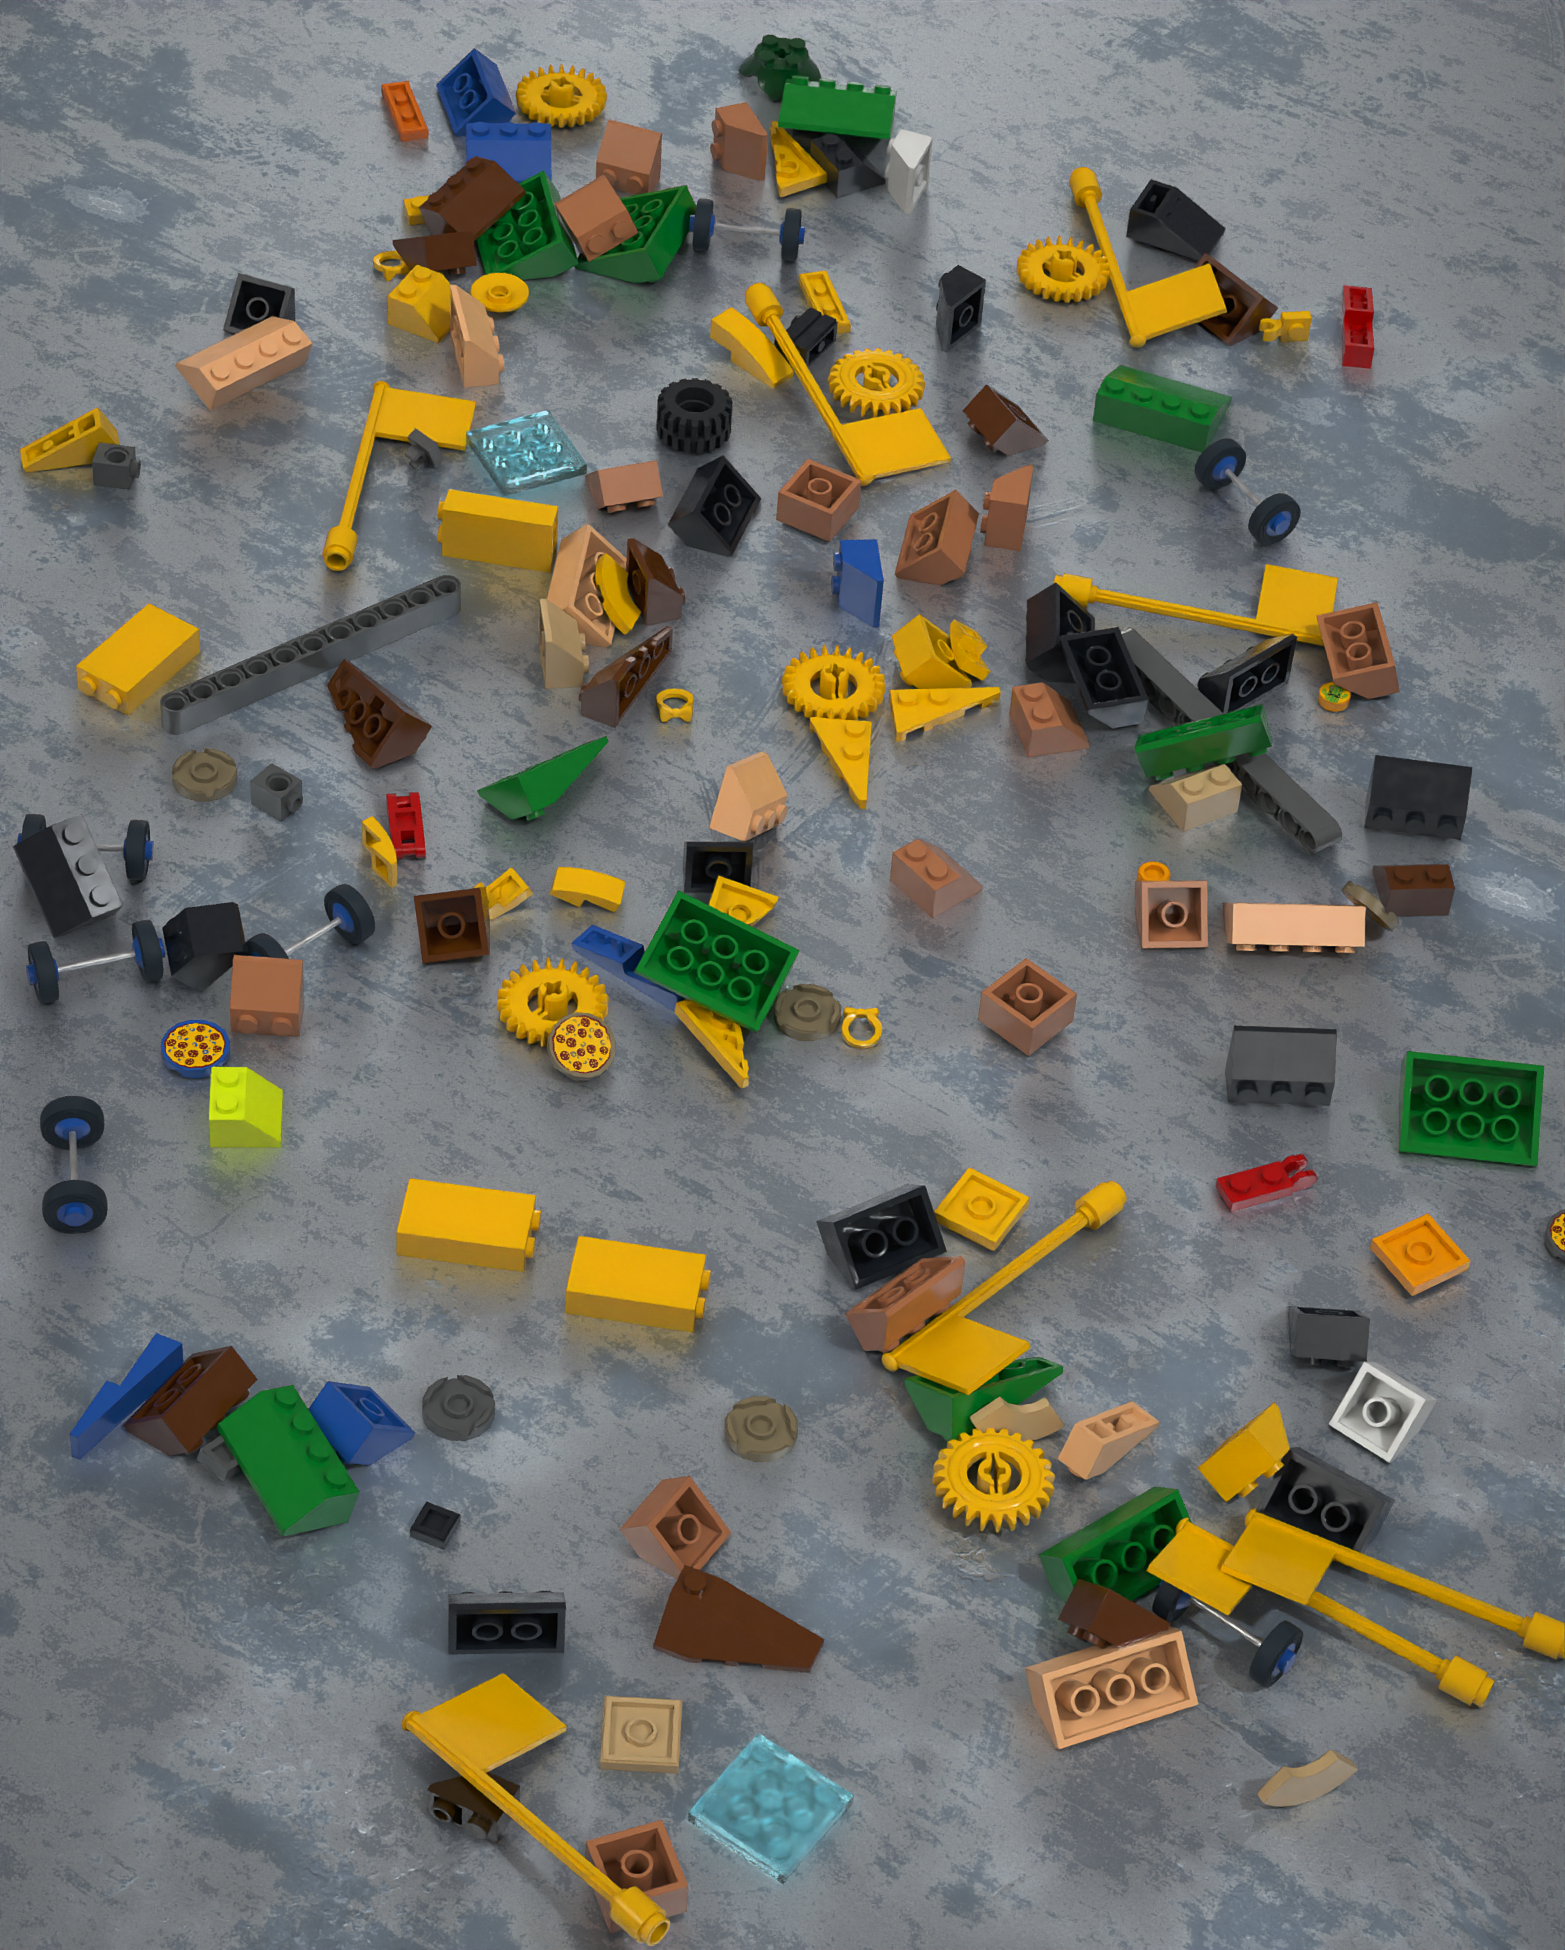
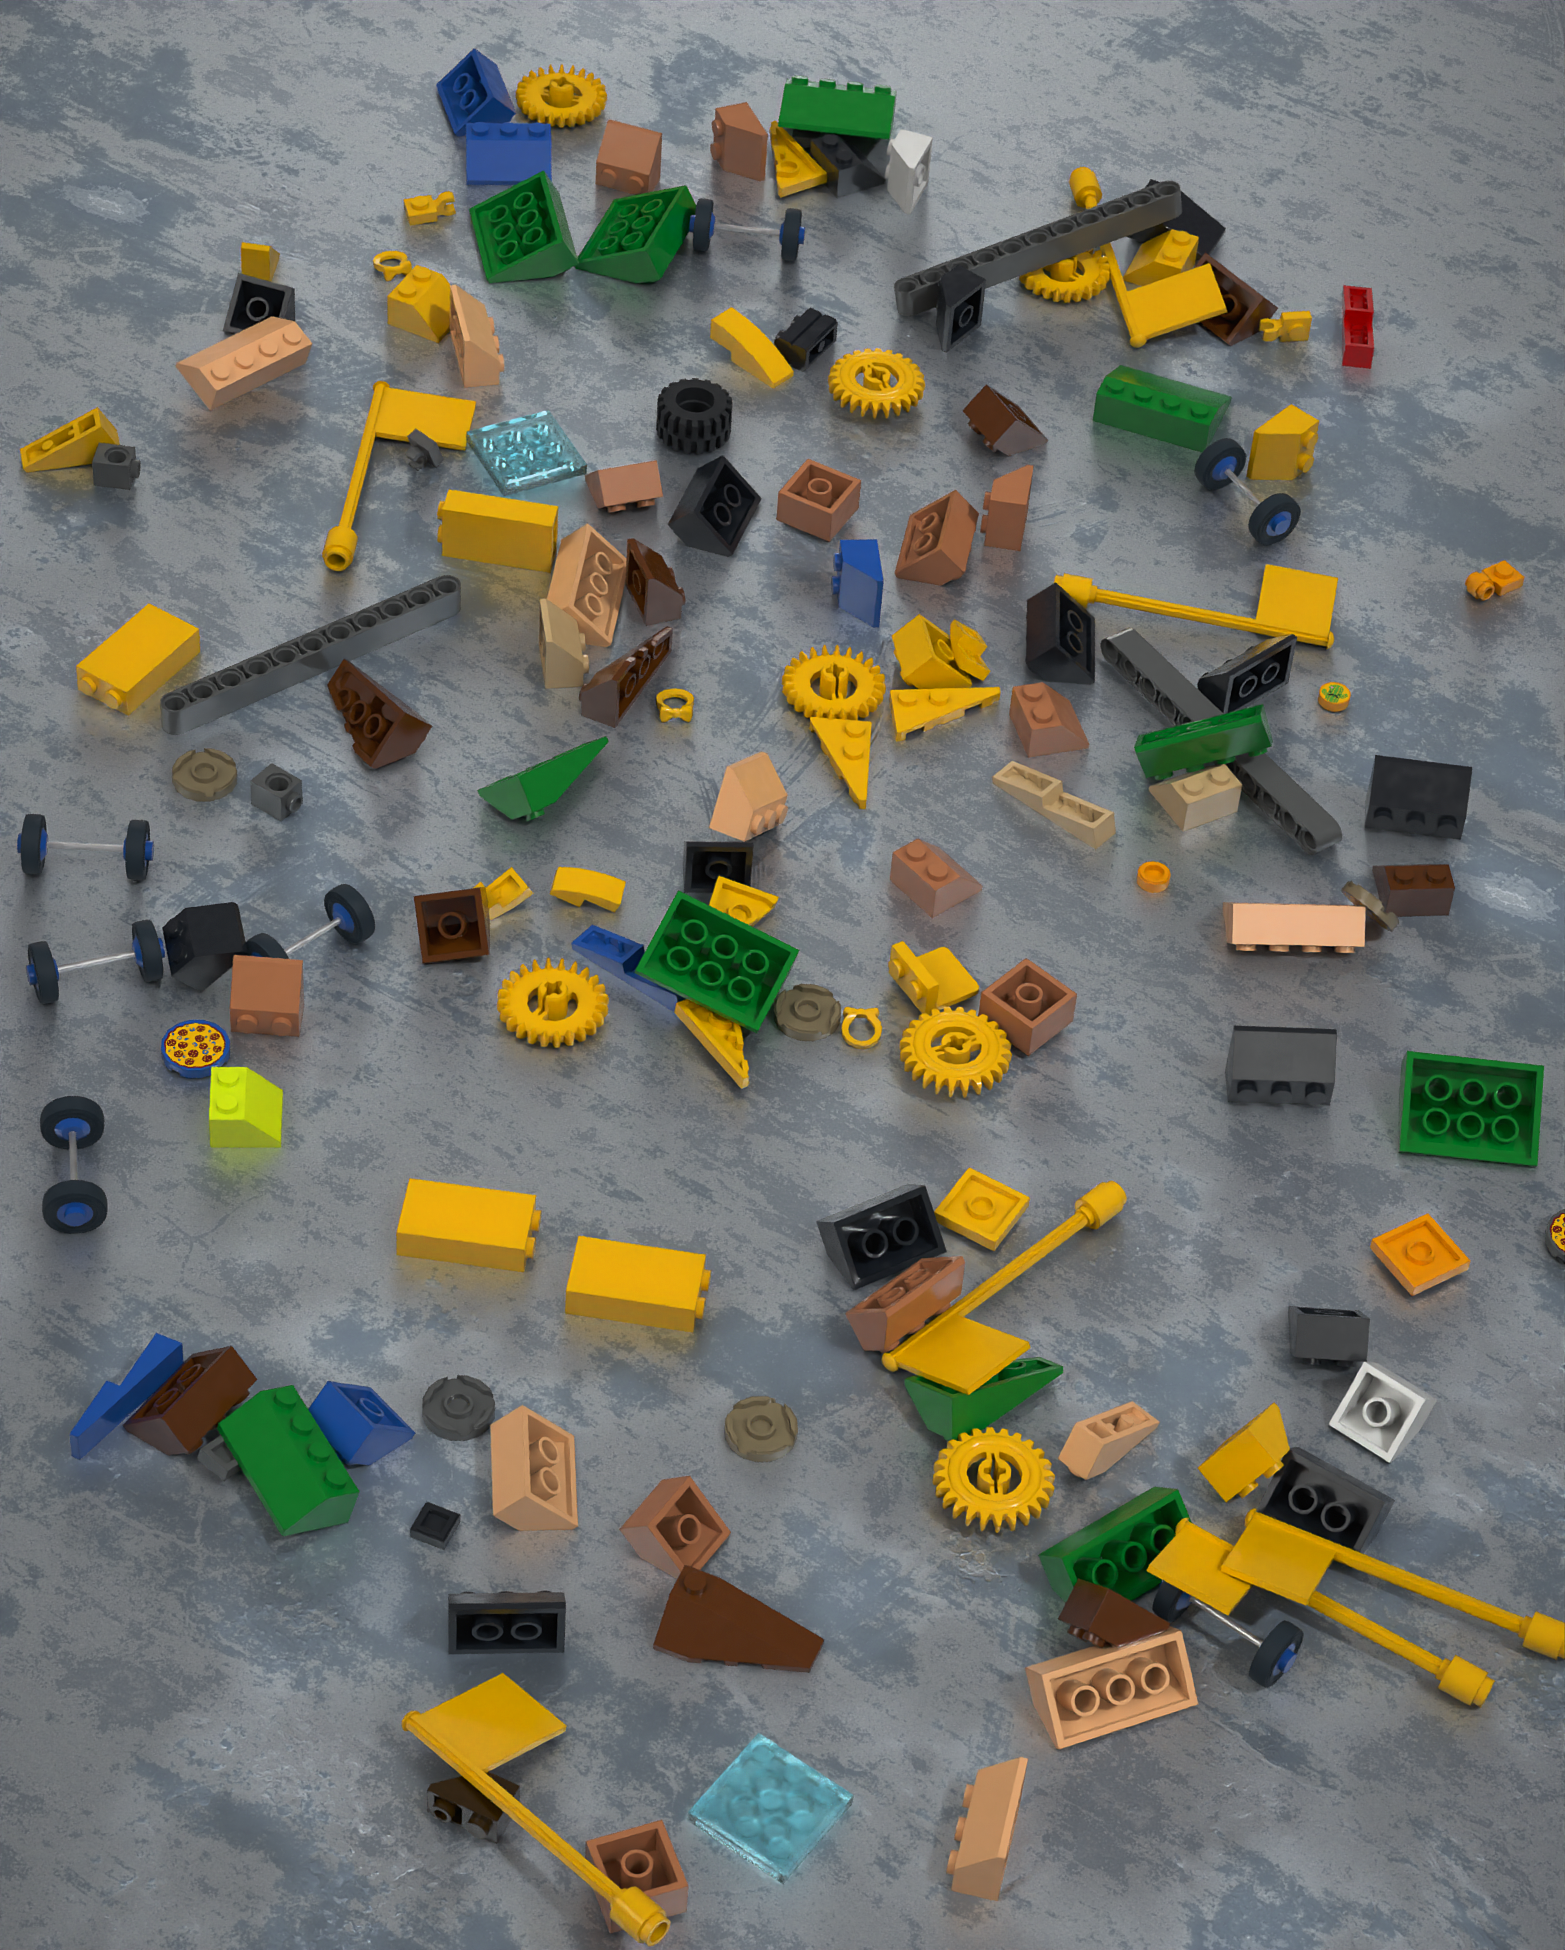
(68, 876): black slope -> none
(259, 260): none -> yellow slope
(381, 849): yellow slope -> none
(404, 111): orange tile -> none
(406, 824): red plate -> none
(438, 251): reddish brown slope -> none
(471, 199): reddish brown slope -> none
(500, 292): yellow dish -> none
(533, 1473): none -> light nougat slope
(581, 1046): tile -> none
(596, 218): nougat slope -> none
(613, 585): yellow tile -> none
(641, 1734): tan tile -> none
(777, 61): dark green brick -> none
(823, 297): yellow tile -> none
(873, 445): yellow flag -> none
(932, 978): none -> yellow bracket
(950, 1061): none -> yellow gear
(987, 1829): none -> light nougat slope
(1030, 1420): tan tile -> none
(1046, 796): none -> tan slope
(1047, 244): none -> dark grey beam
(1106, 676): black slope -> none
(1163, 257): none -> yellow slope
(1172, 913): nougat slope -> none
(1265, 1183): red hinge -> none
(1283, 446): none -> yellow slope
(1307, 1782): tan tile -> none
(1359, 651): nougat slope -> none
(1497, 578): none -> light orange plate

